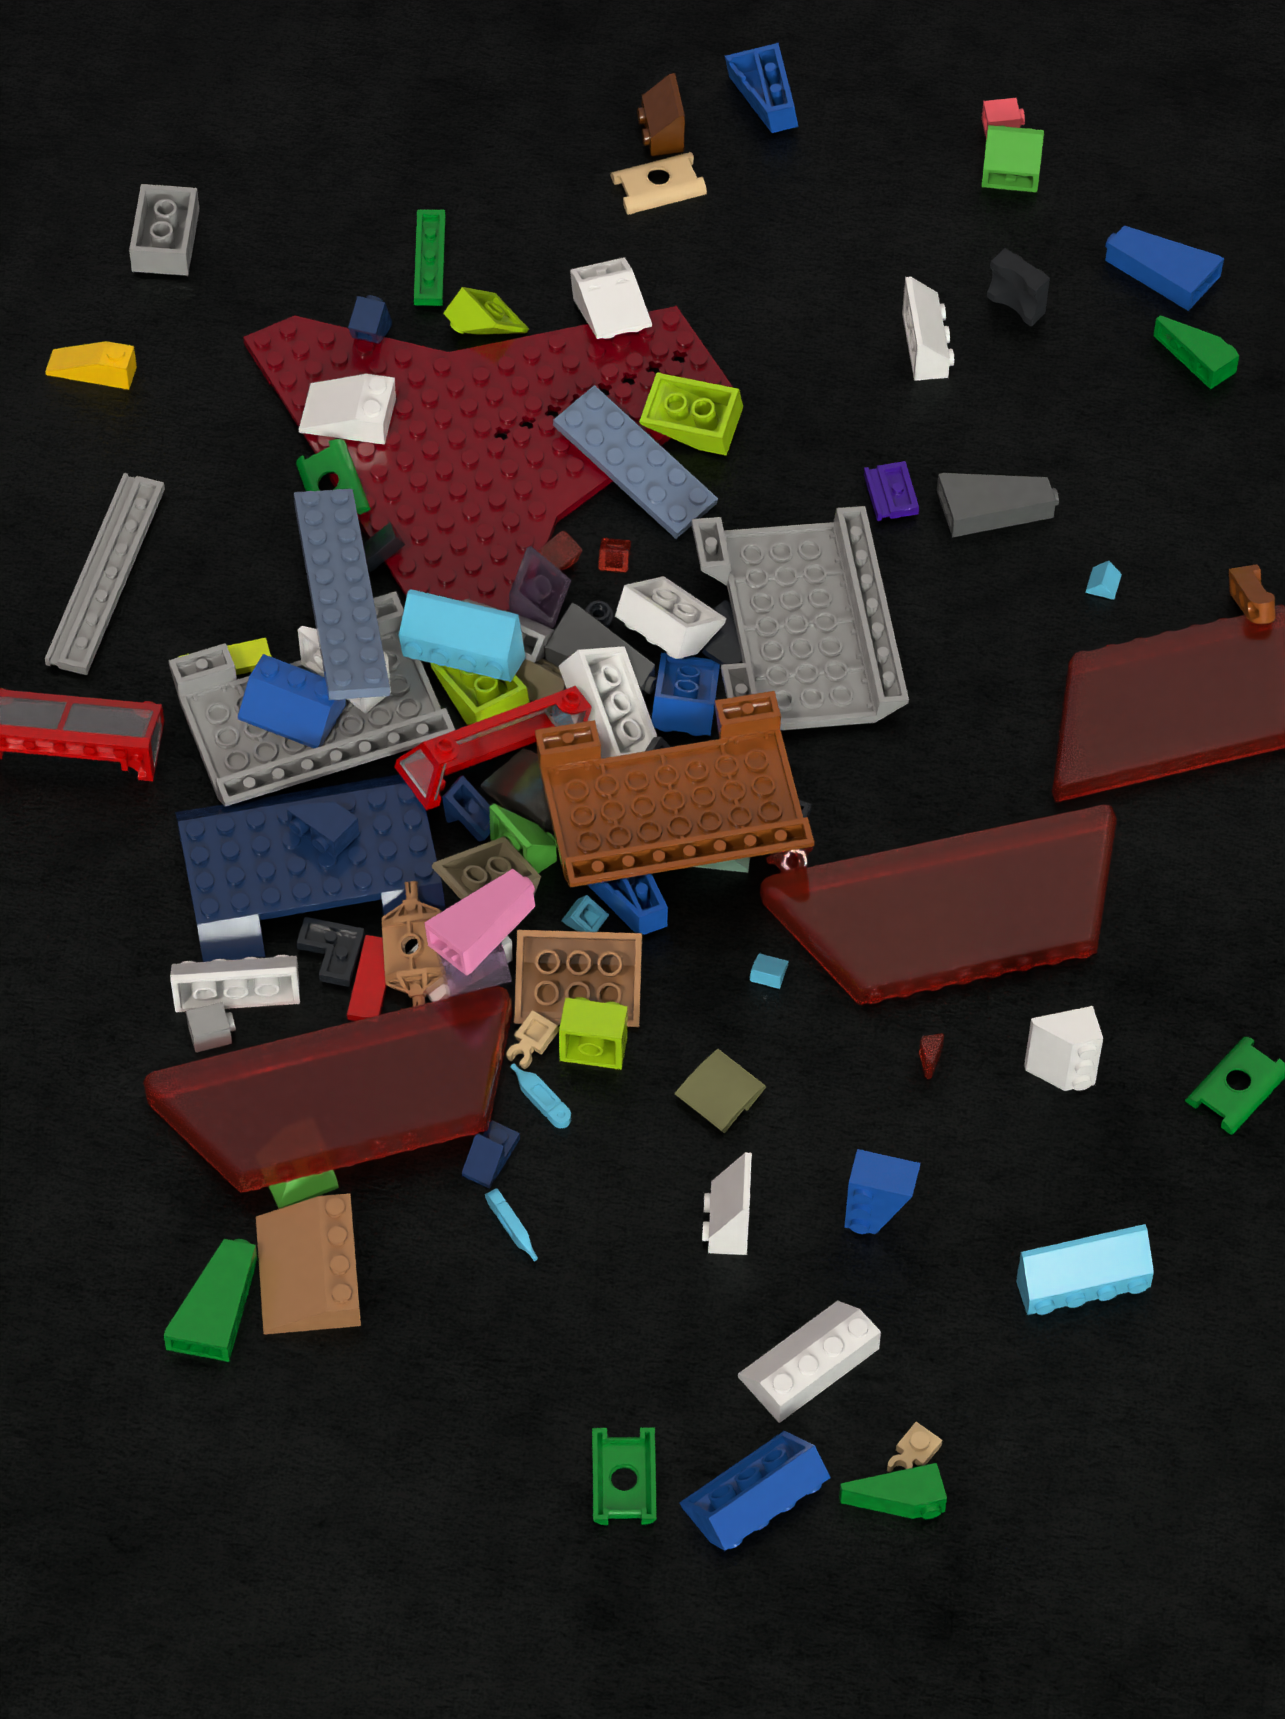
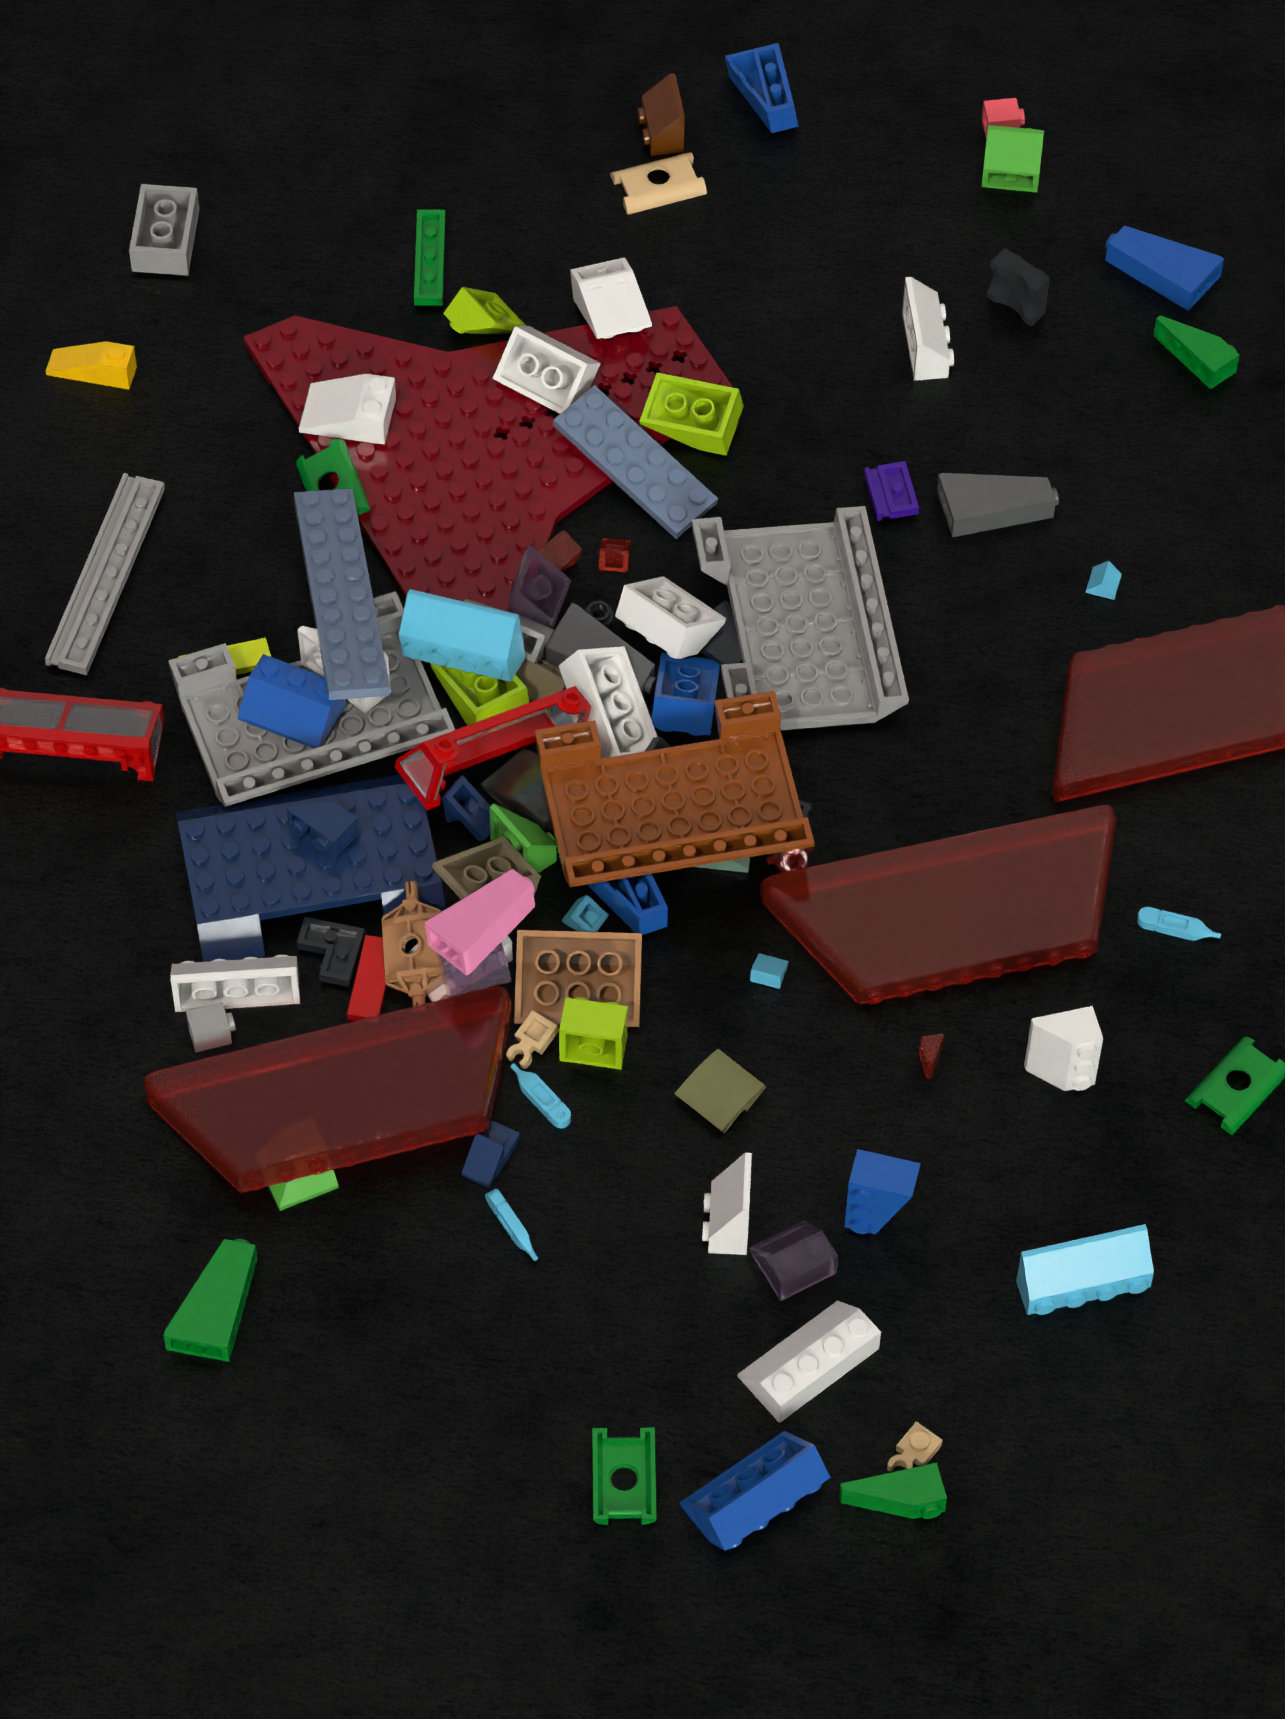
(308, 1266): medium nougat slope -> none
(370, 319): dark blue slope -> none
(382, 546): black slope -> none
(545, 369): none -> white slope
(795, 1259): none -> clear purple slope
(1174, 924): none -> medium azure piece
(1250, 594): dark orange leg -> none

